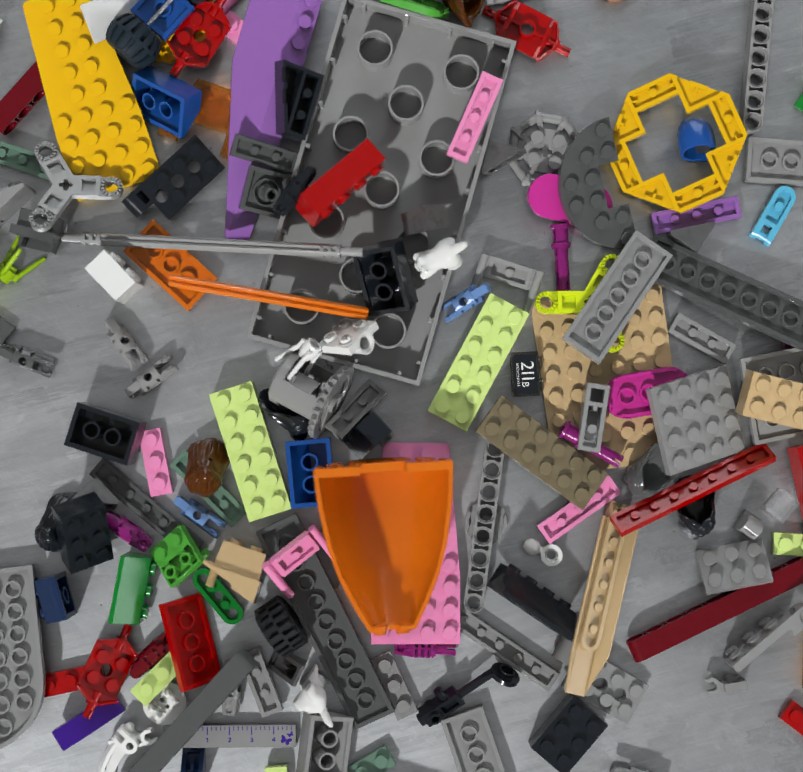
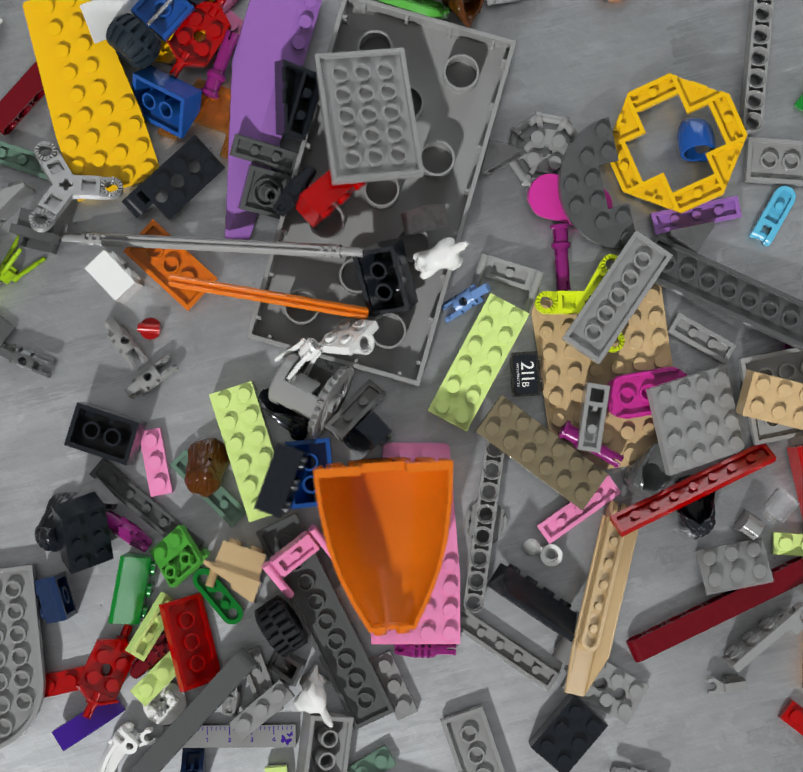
(148, 630): none -> yellowish green plate
(149, 328): none -> red plate
(189, 511): medium blue hinge -> none
(216, 74): none -> magenta pin
(261, 709): none -> light grey plate
(281, 480): none -> black brick
(368, 116): none -> light grey plate
(451, 699): black piece -> none
(474, 117): bright pink plate -> none
(537, 44): red plate -> none

